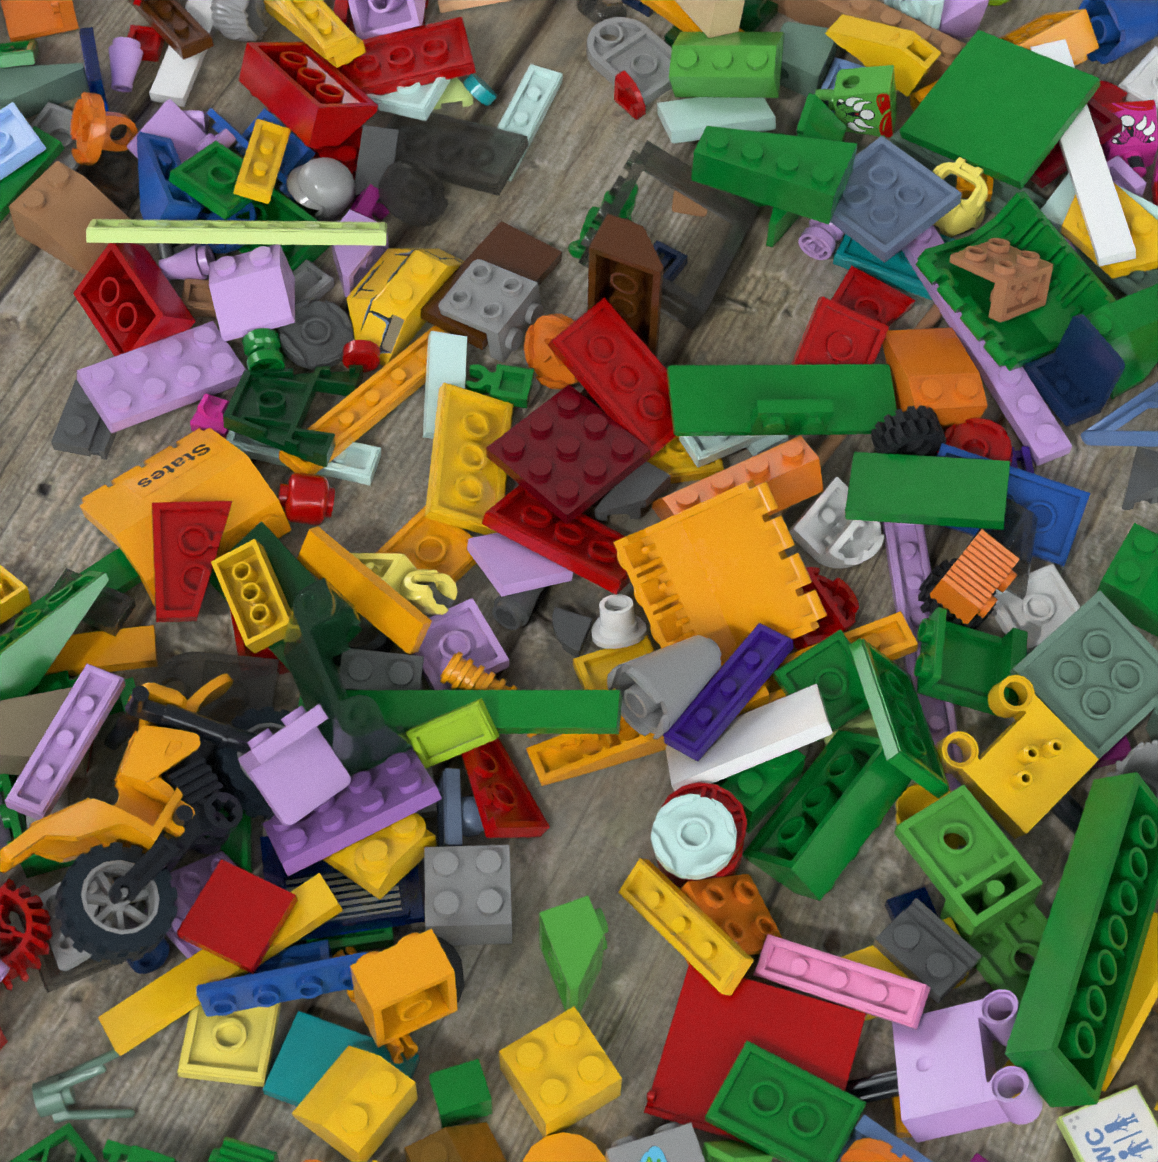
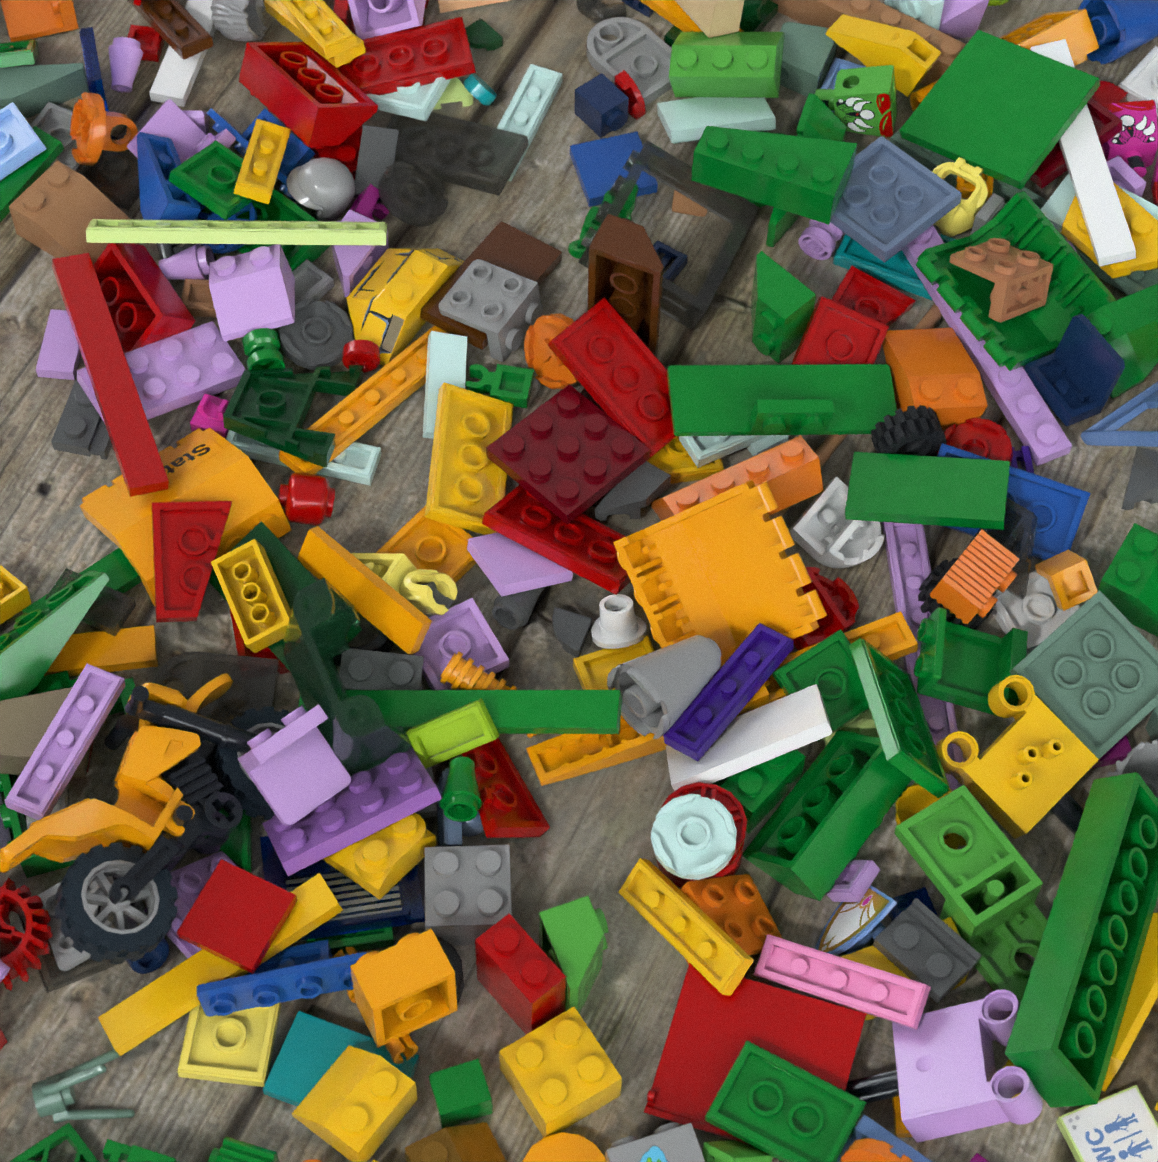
(59, 349): none -> lavender tile
(110, 375): none -> red tile
(461, 792): none -> green cone
(483, 36): none -> dark green tile
(519, 975): none -> red brick
(601, 105): none -> dark blue brick
(602, 161): none -> blue tile
(778, 309): none -> green slope
(854, 881): none -> lavender tile
(855, 923): none -> shield
(988, 211): none -> light grey tile
(1068, 578): none -> light orange panel

